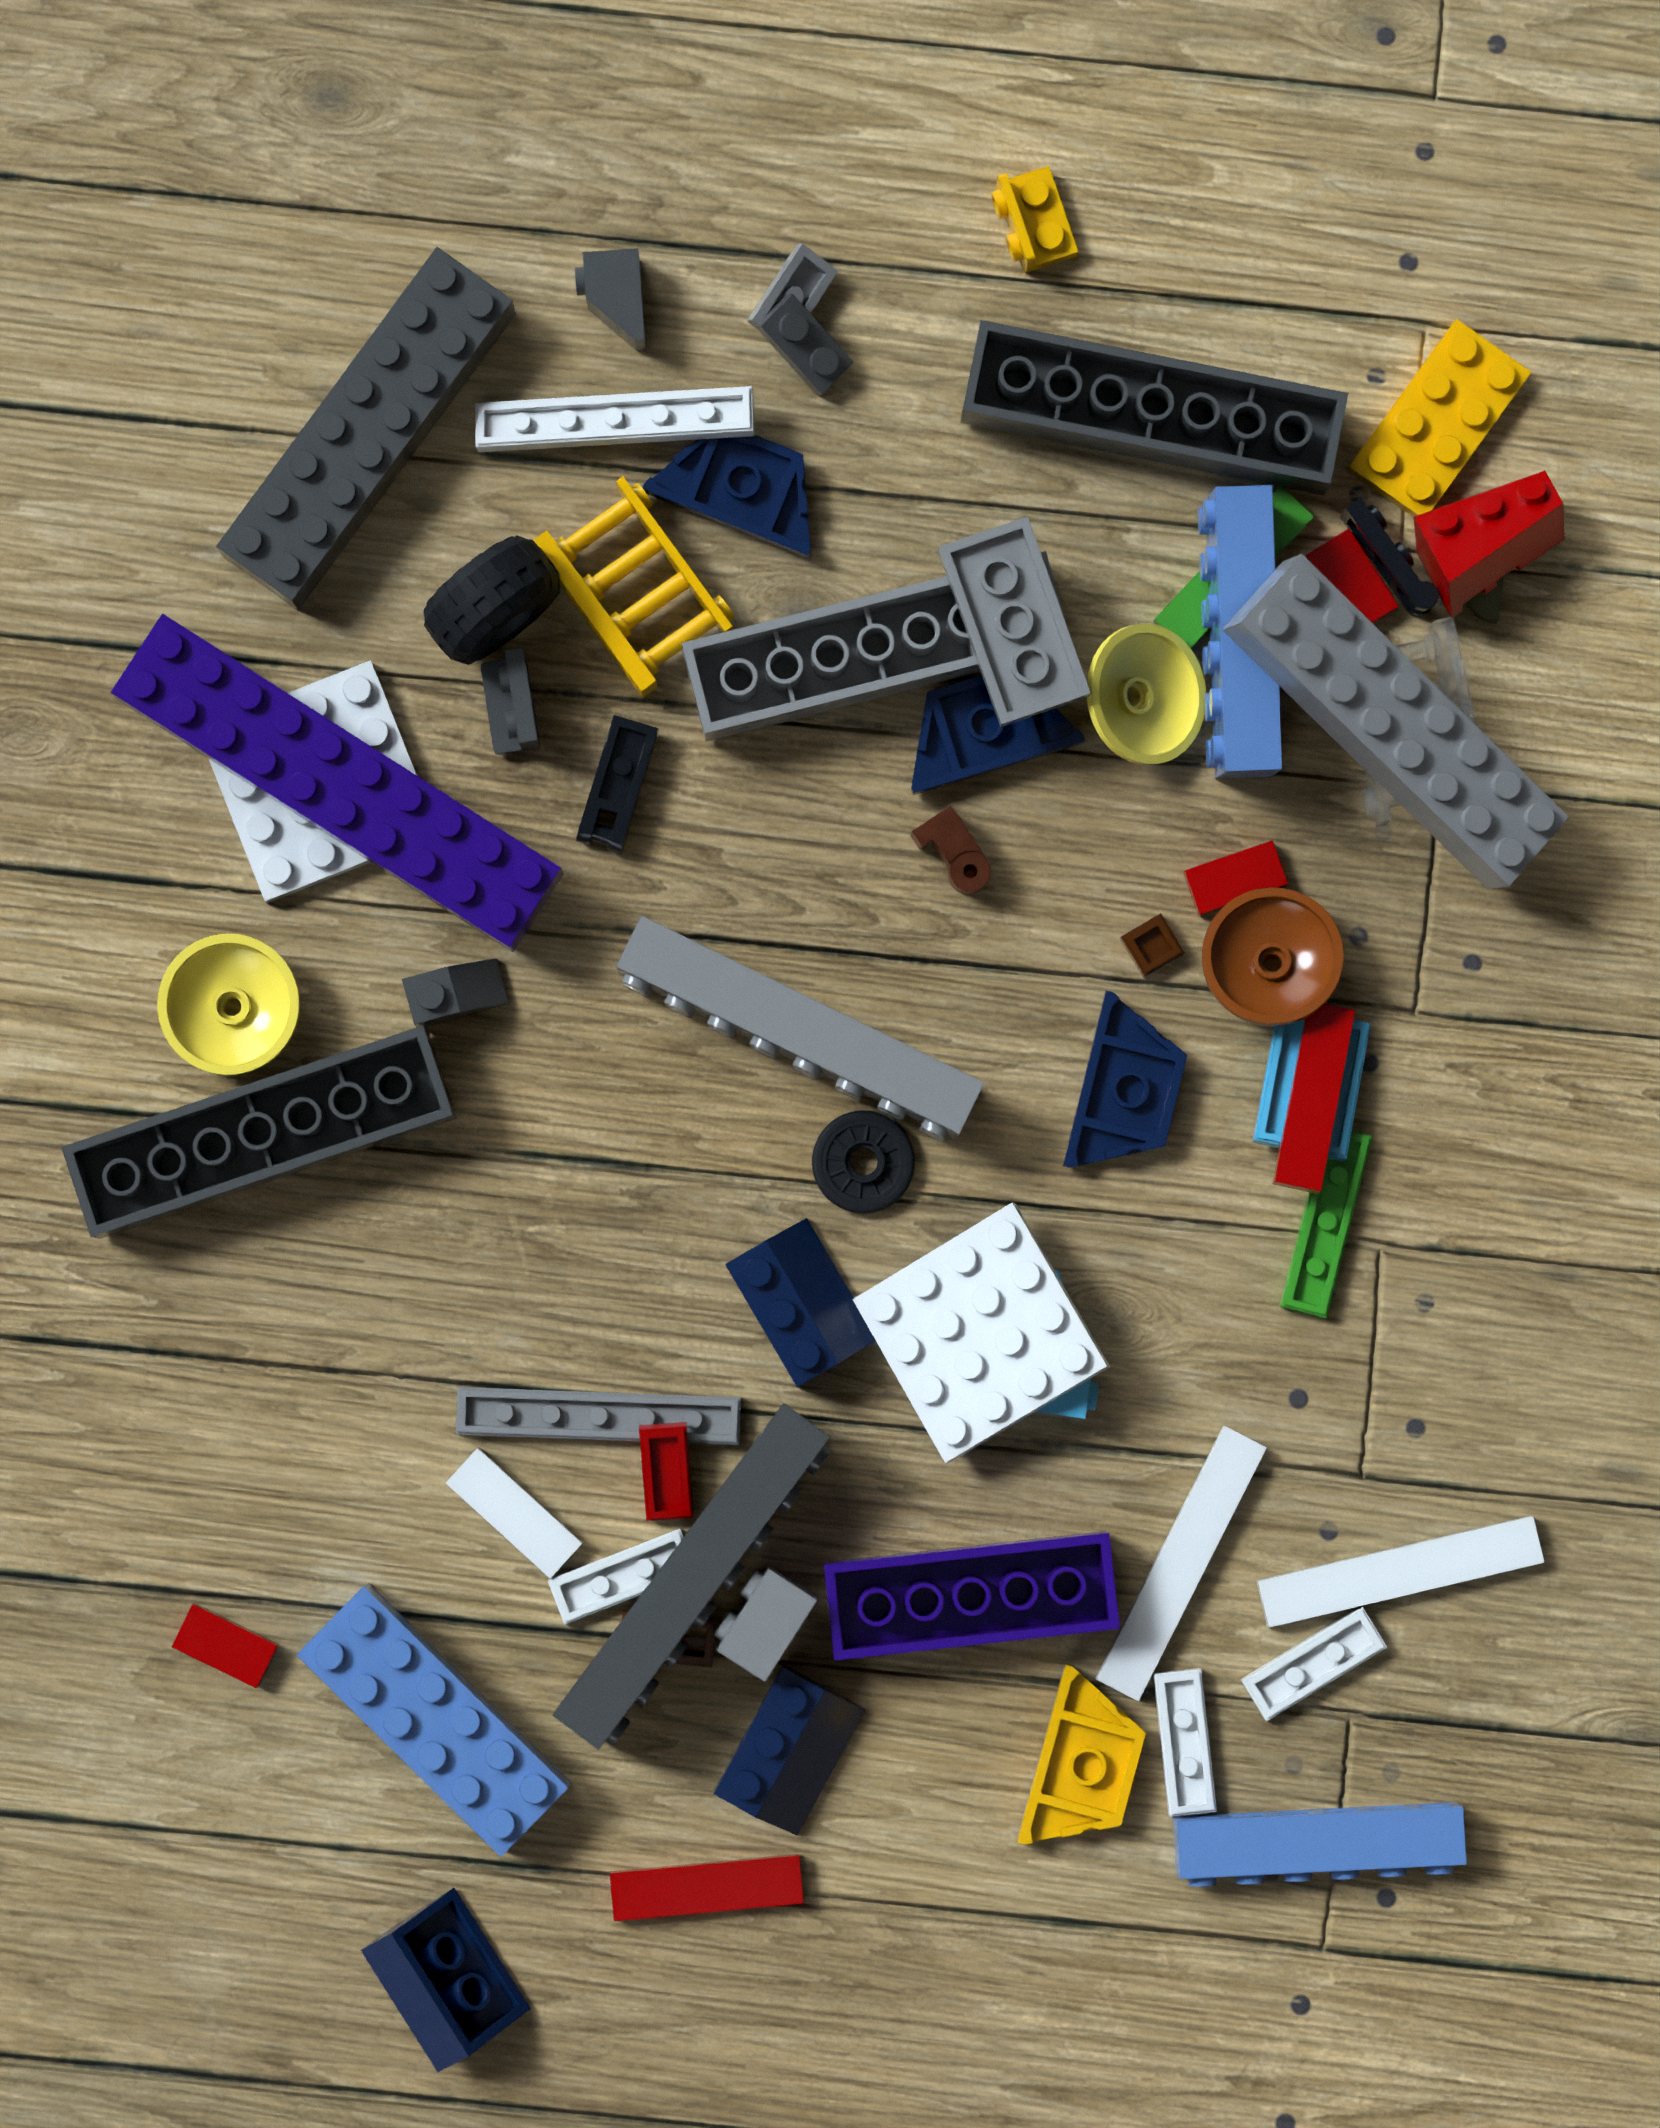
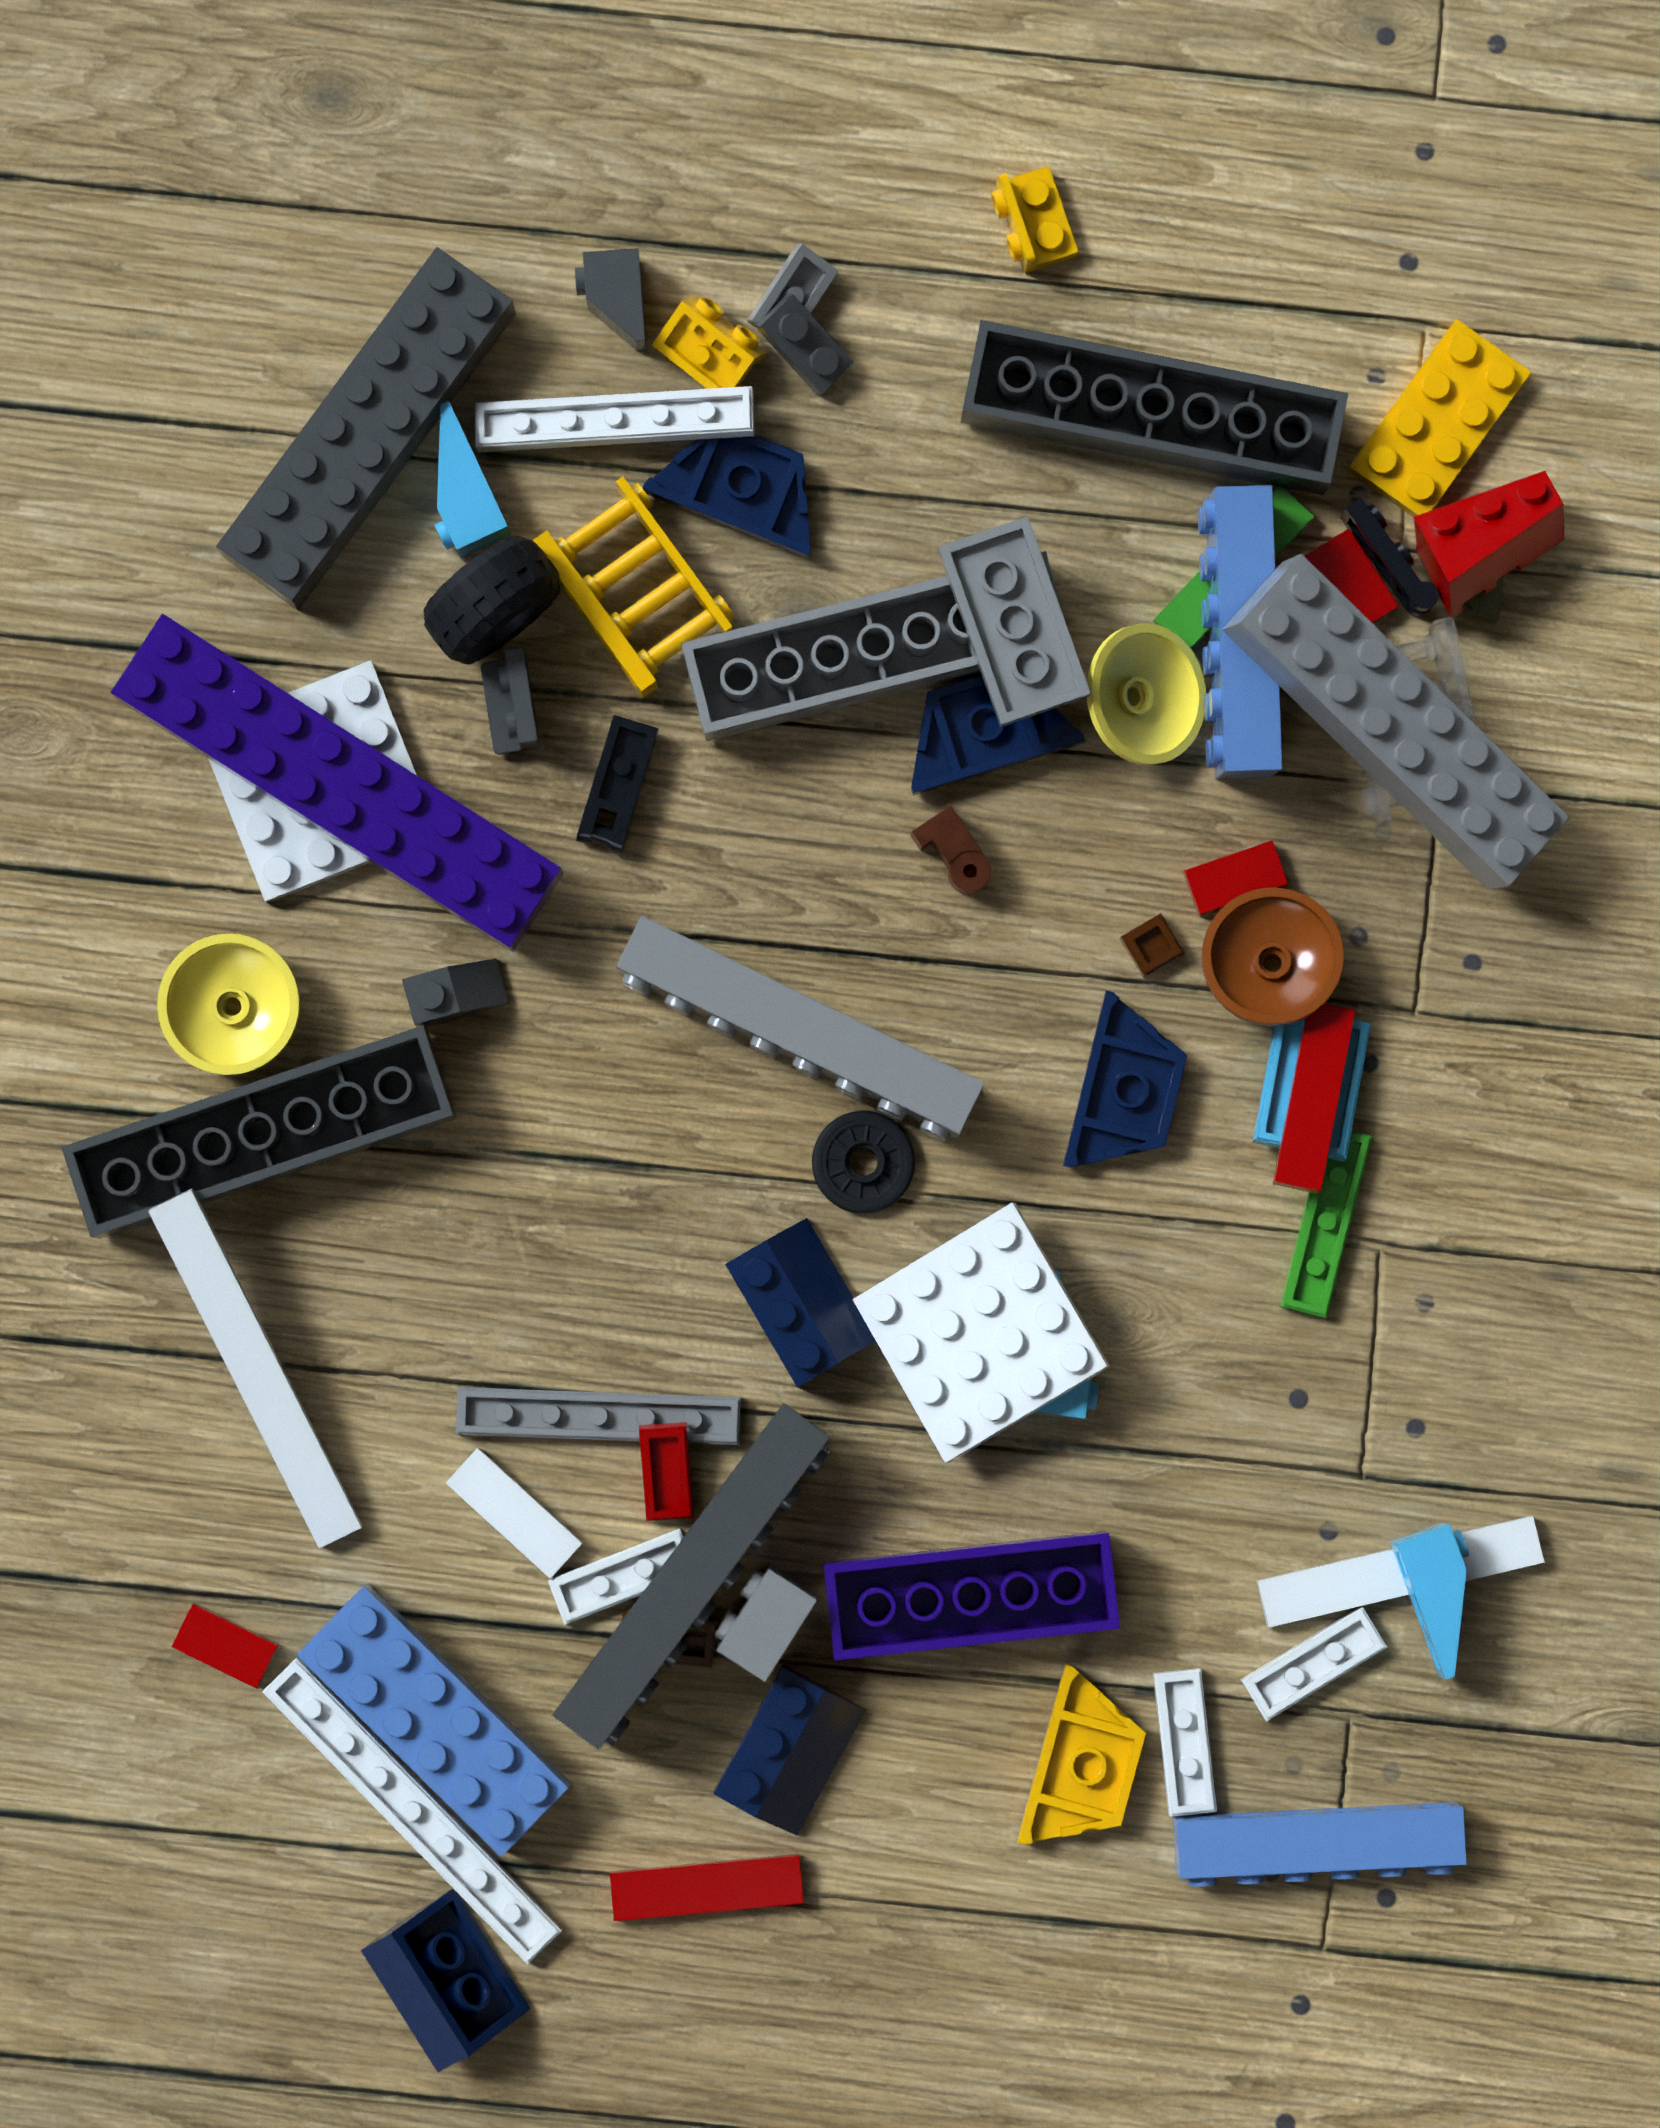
(255, 1368): none -> white tile
(412, 1810): none -> white tile
(463, 495): none -> medium azure slope
(708, 344): none -> yellow bracket
(1180, 1563): white tile -> none
(1436, 1585): none -> medium azure slope

